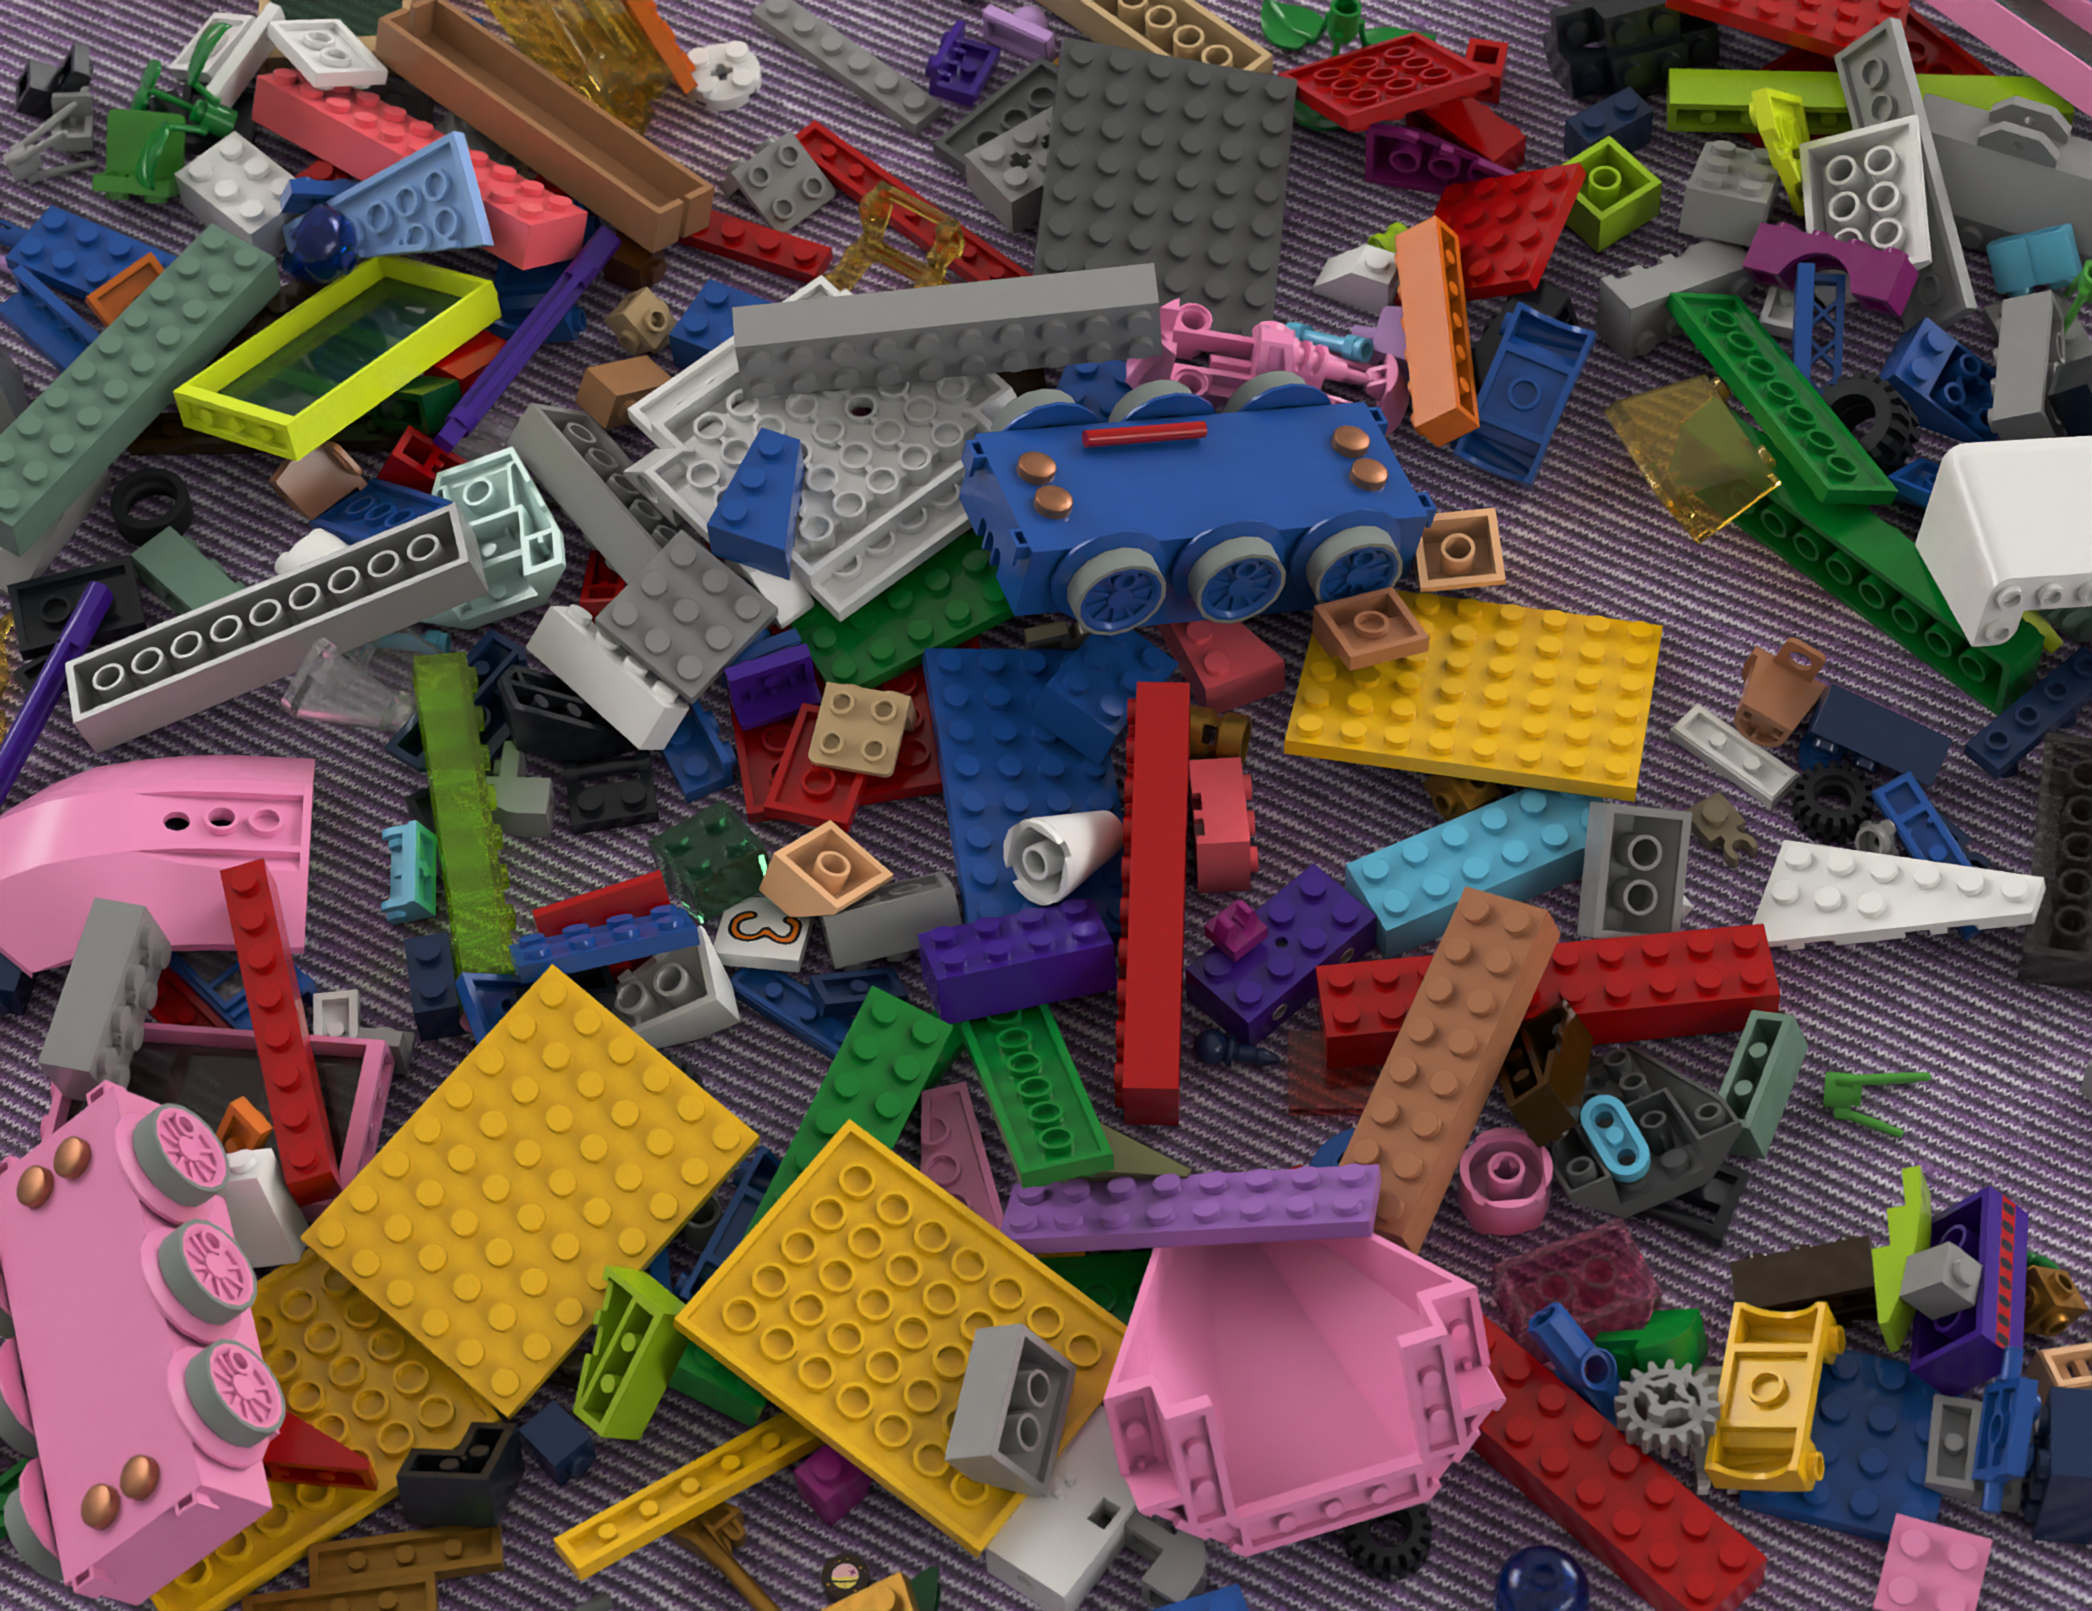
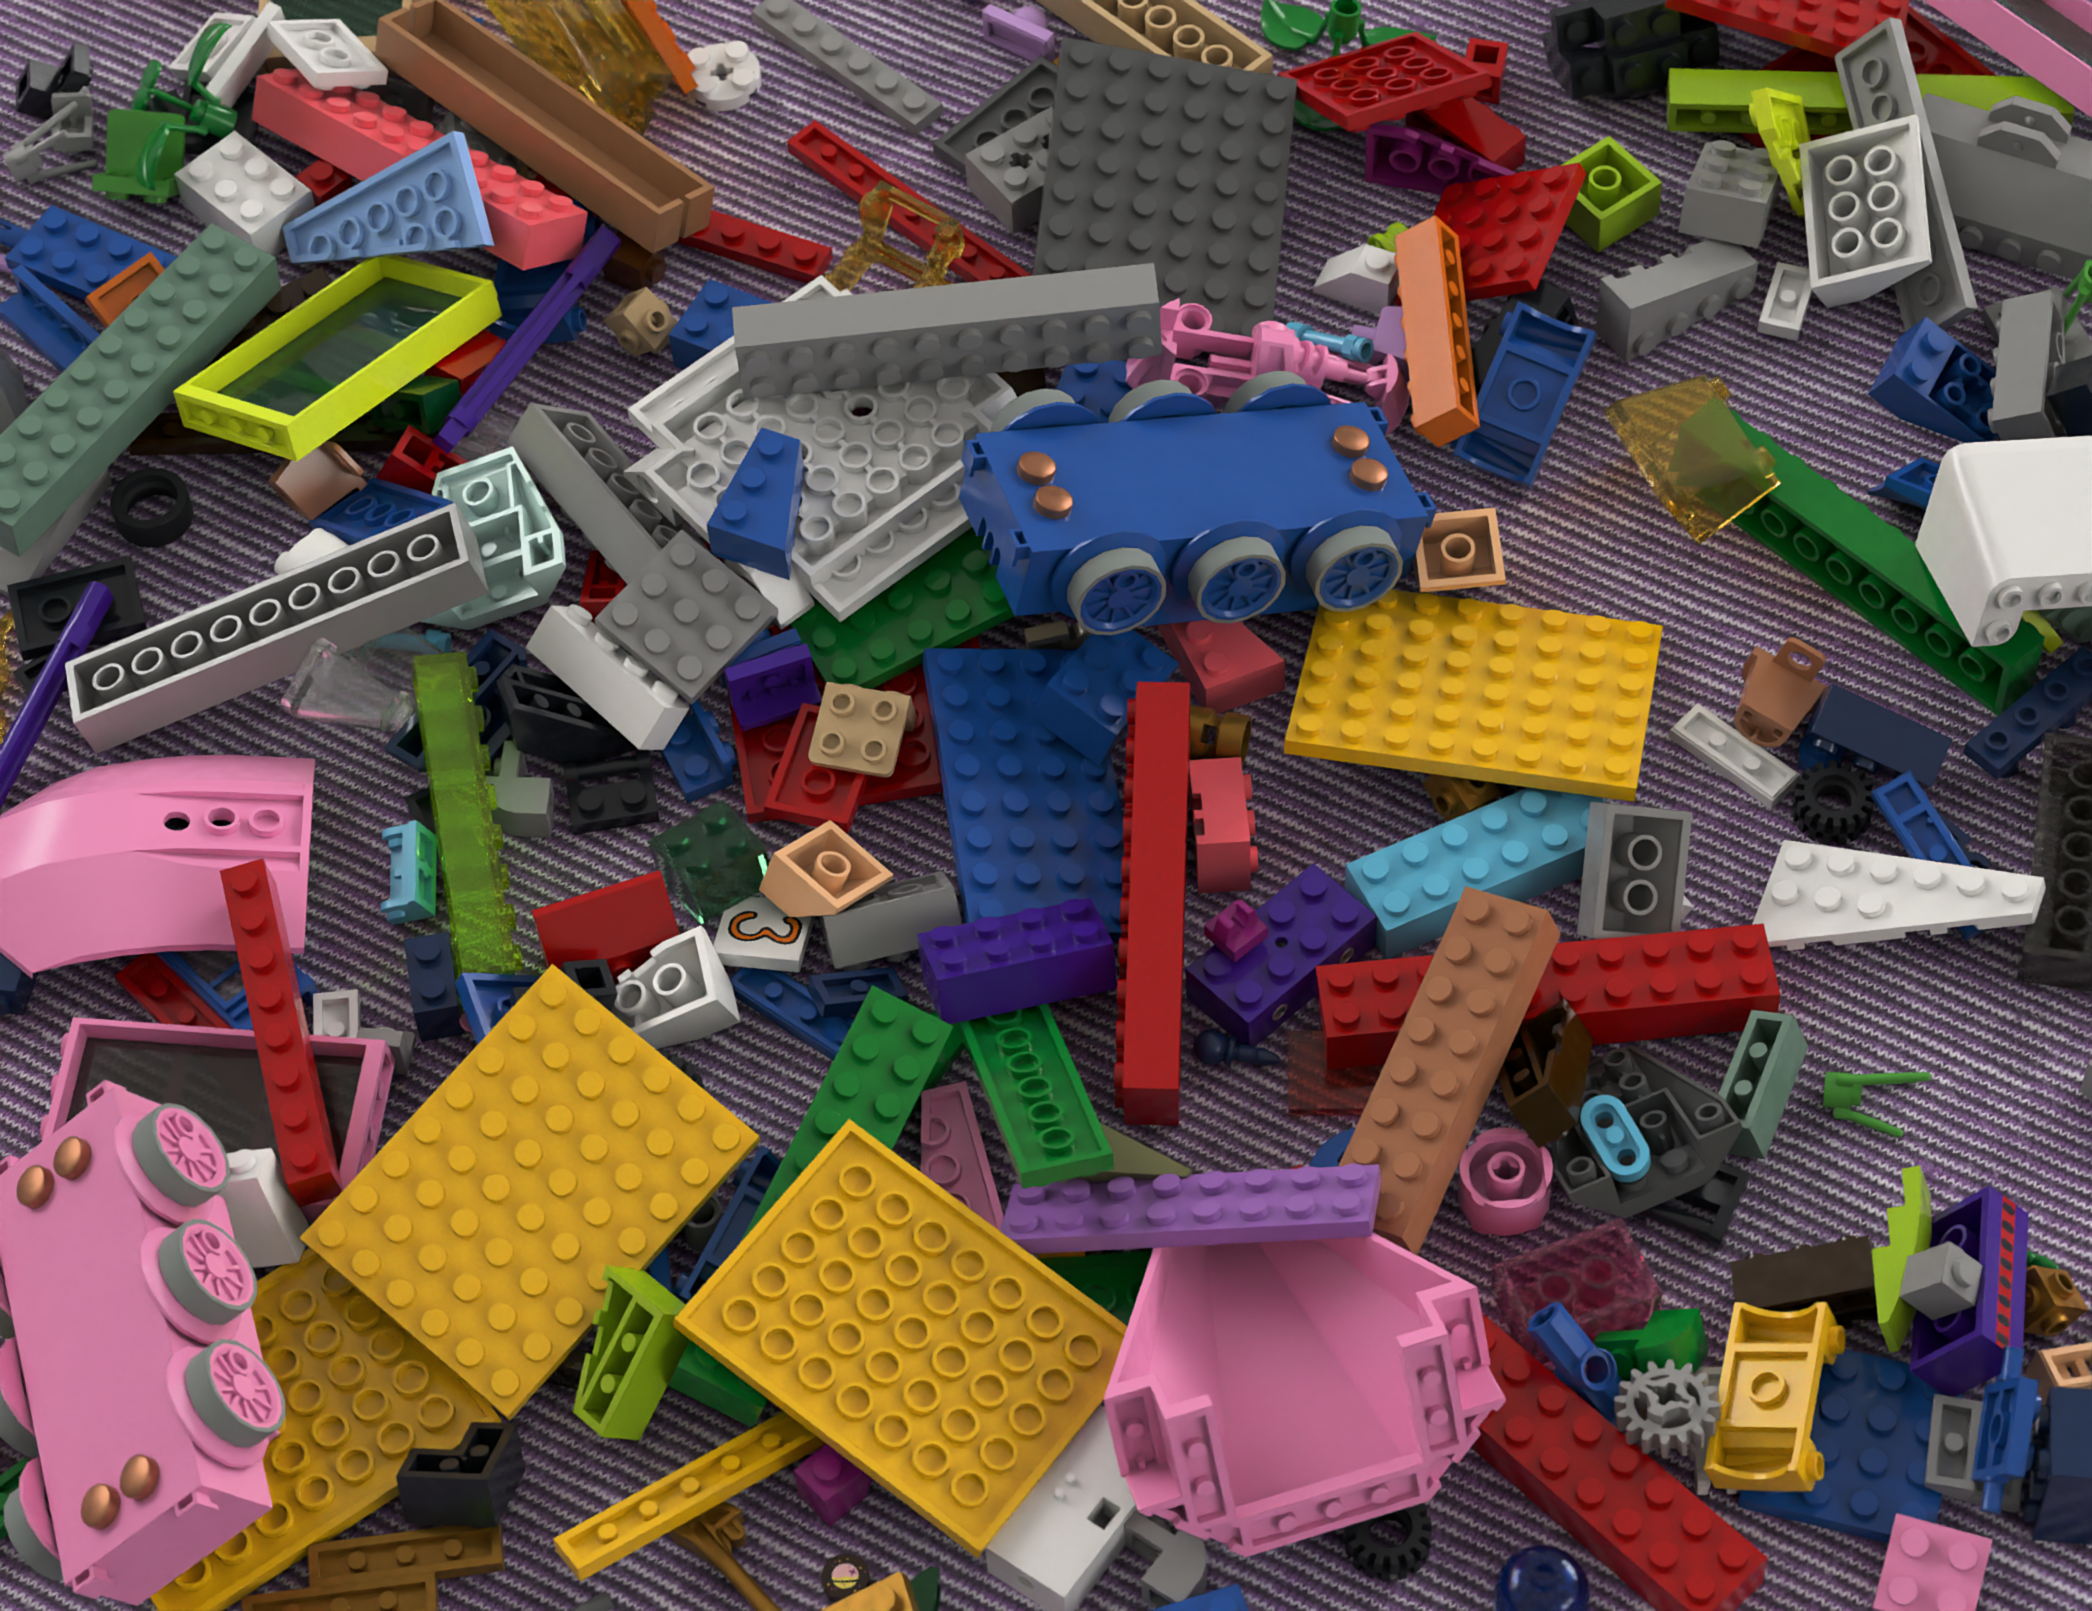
(105, 998): light grey brick -> none
(180, 573): sand green brick -> none
(243, 1127): orange plate -> none
(305, 193): blue plate -> none
(313, 1458): red slope -> none
(323, 247): clear blue cylinder -> none
(557, 1444): dark blue brick -> none
(603, 945): blue plate -> none
(616, 386): medium nougat brick -> none
(779, 182): light grey bracket -> none
(961, 67): dark purple bracket -> none
(1011, 1410): light grey slope -> none
(1060, 852): white cone -> none
(1144, 434): red bar -> none
(1368, 629): nougat plate -> none
(1620, 116): dark blue piece -> none
(1719, 824): dark tan plate -> none
(1781, 399): green plate -> none
(1804, 322): blue fence -> none
(1877, 277): magenta arch -> none
(1877, 837): light grey plate -> none
(1894, 425): black tyre -> none
(2034, 260): medium azure brick -> none

